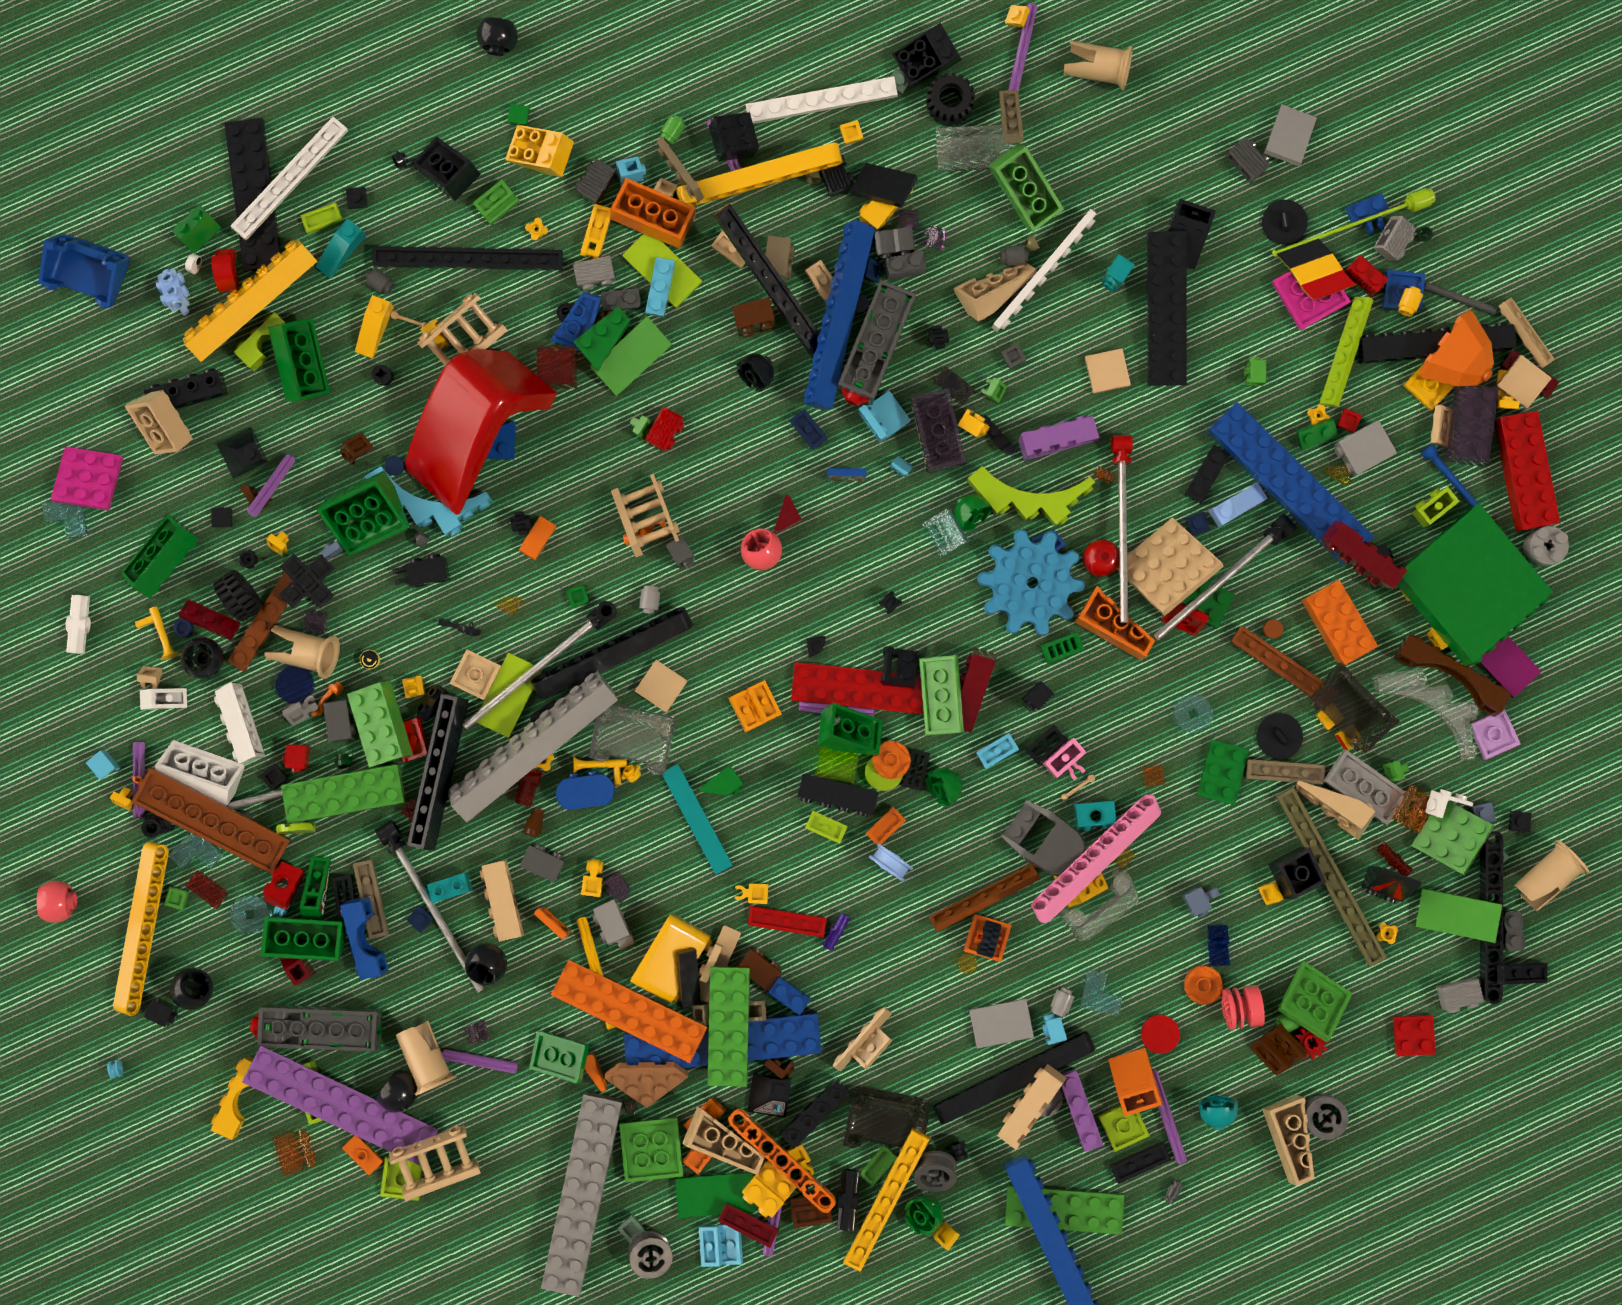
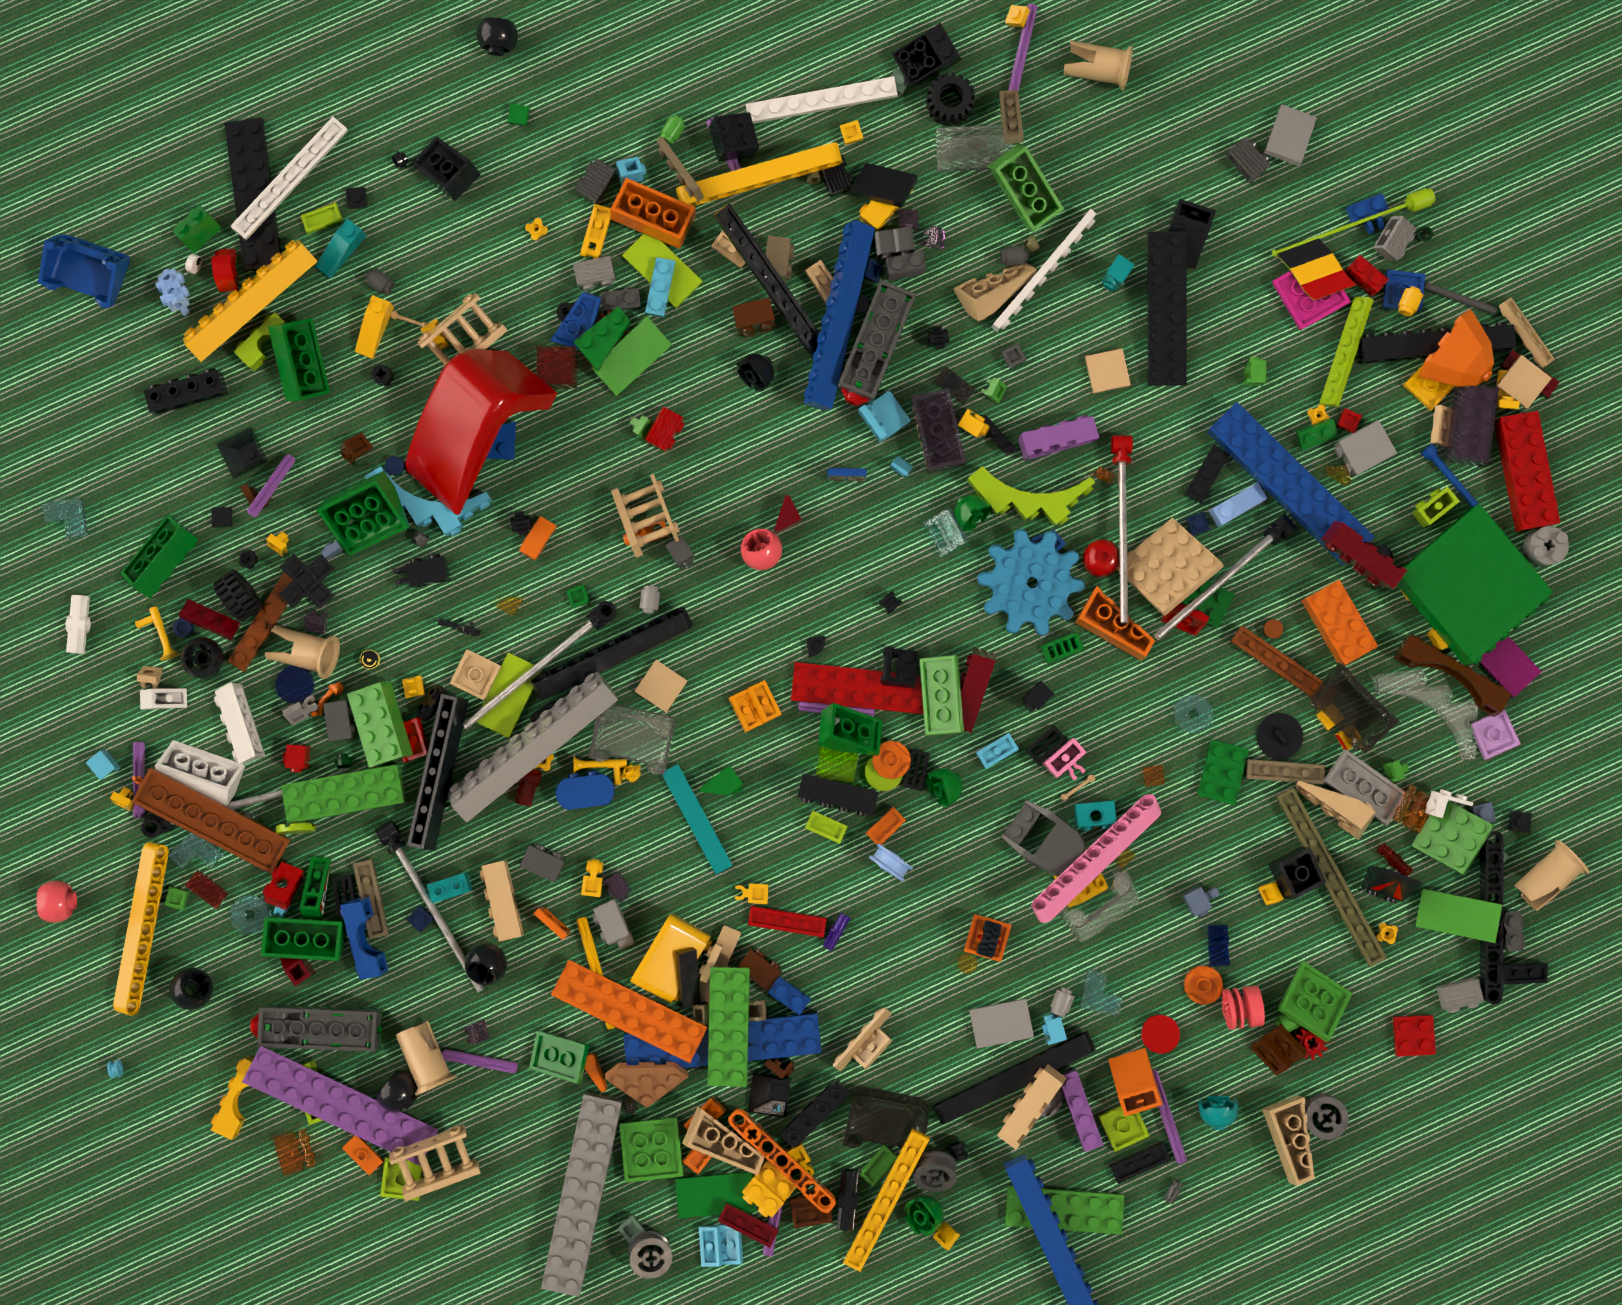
(87, 478): dark pink plate -> none
(159, 422): tan slope -> none
(161, 1012): black brick -> none
(274, 776): black tile -> none
(406, 811): clear red plate -> none
(467, 258): black plate -> none
(496, 202): bright green plate -> none
(534, 823): reddish brown cone -> none
(540, 150): yellow slope -> none
(666, 187): tan plate -> none
(808, 429): dark blue plate -> none
(984, 898): dark orange plate -> none
(1284, 222): black shield -> none

